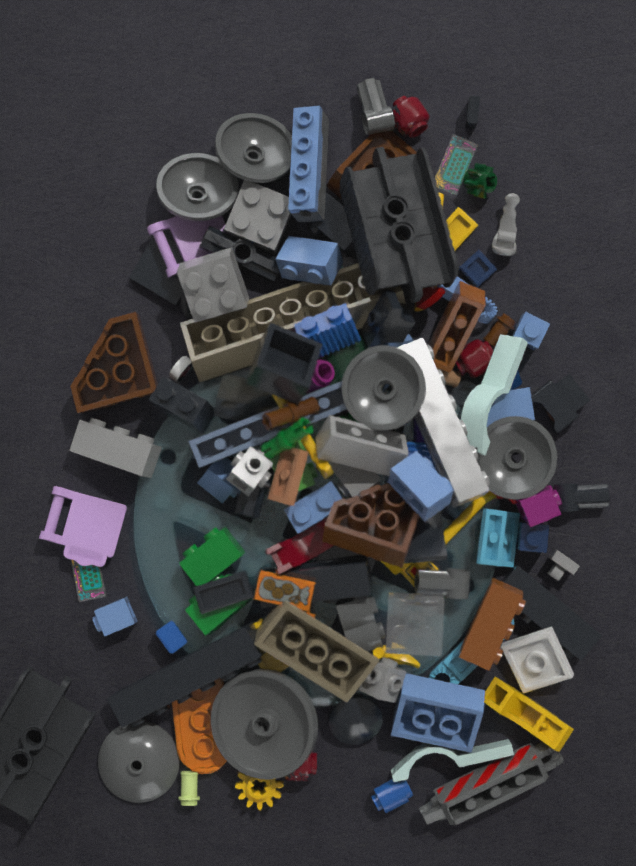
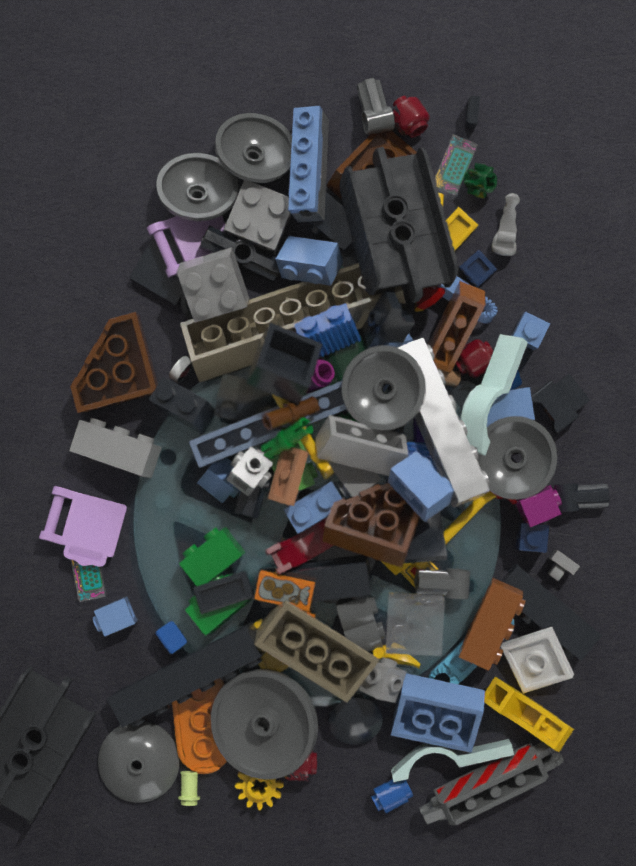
(498, 538): medium azure slope -> none
(501, 327): reddish brown pin -> none

